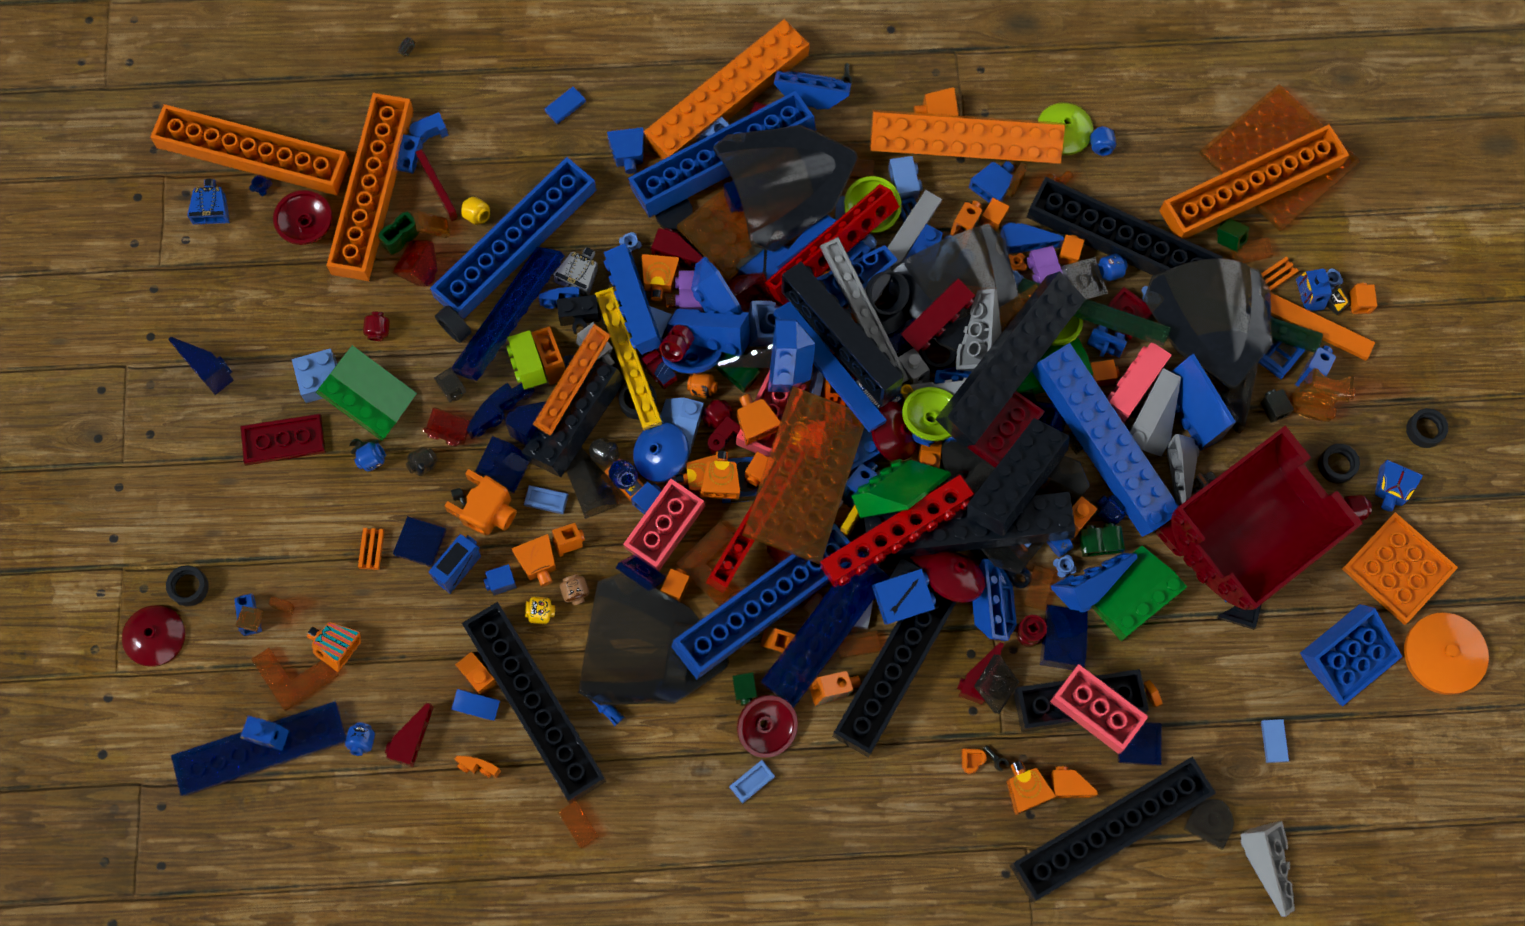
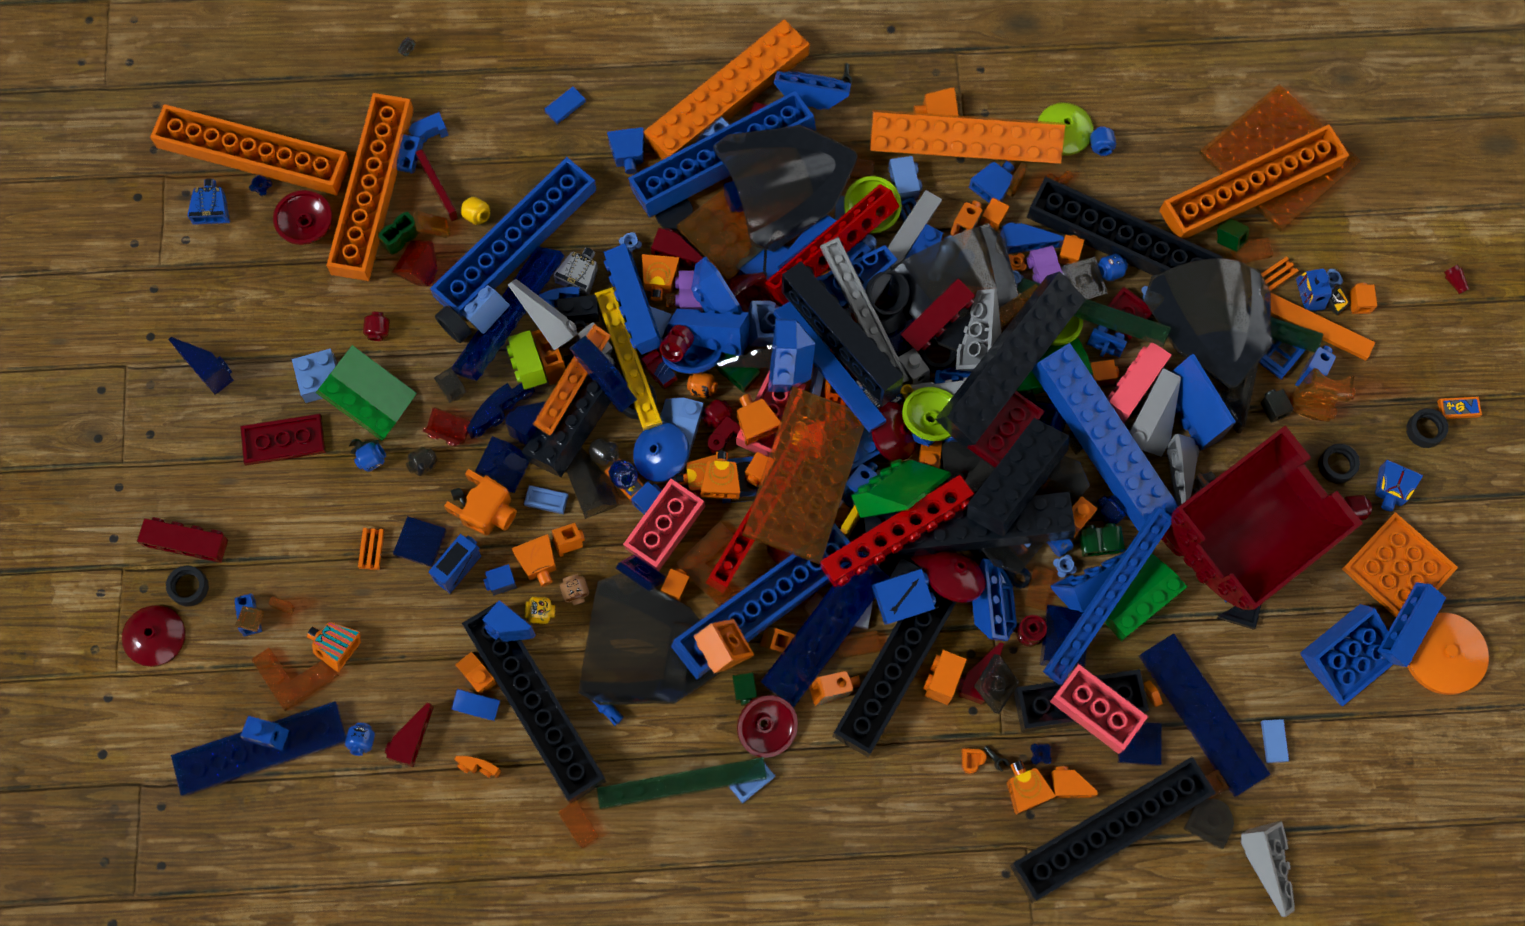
(182, 540): none -> dark red brick
(485, 309): none -> medium blue brick
(506, 624): none -> blue slope
(550, 321): none -> light grey wedge
(604, 373): none -> clear blue slope
(681, 783): none -> clear green tile
(723, 645): none -> orange slope
(944, 680): none -> orange brick
(1045, 749): none -> clear blue plate
(1108, 596): none -> blue plate
(1204, 715): none -> clear blue plate
(1217, 782): none -> clear orange tile
(1411, 624): none -> blue brick
(1456, 278): none -> dark red cone
(1460, 407): none -> tile

